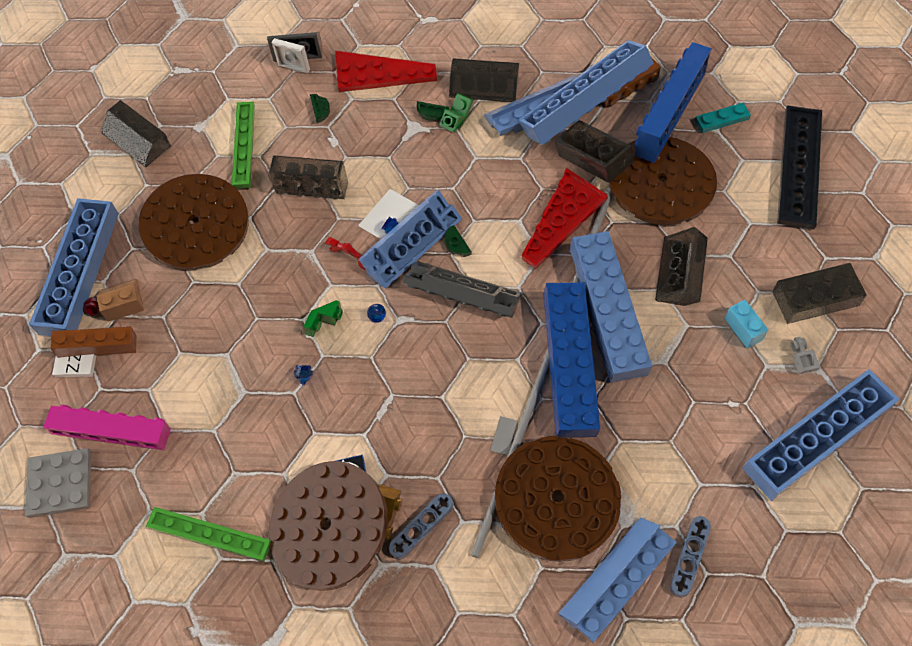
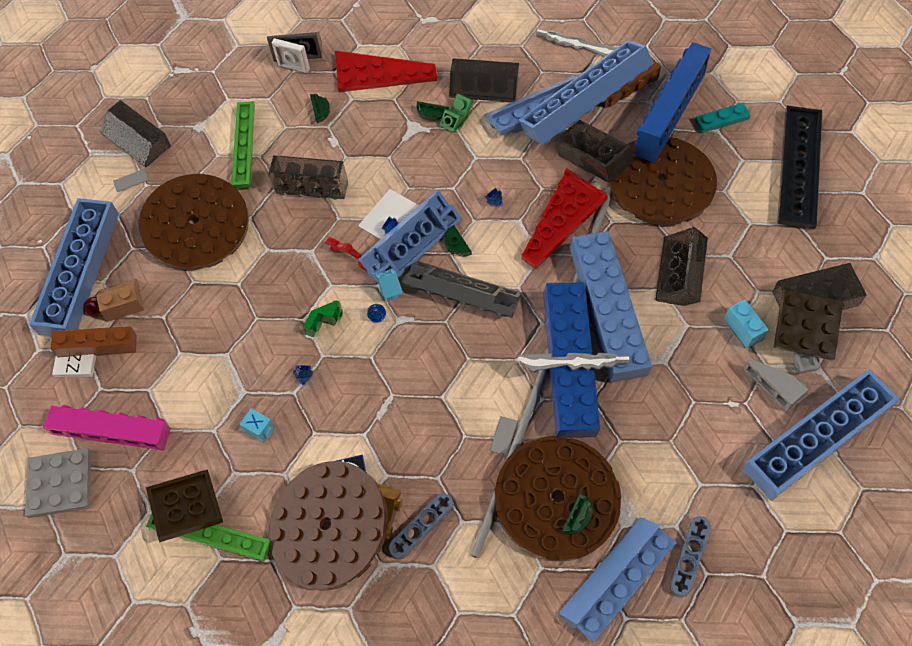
(130, 180): none -> light grey sticker
(183, 505): none -> dark brown plate
(257, 425): none -> medium azure brick
(389, 284): none -> medium azure brick
(494, 197): none -> clear blue plate
(539, 362): none -> light grey sword
(575, 42): none -> light grey sword
(579, 516): none -> dark green plate
(778, 384): none -> light grey slope
(808, 324): none -> dark brown plate

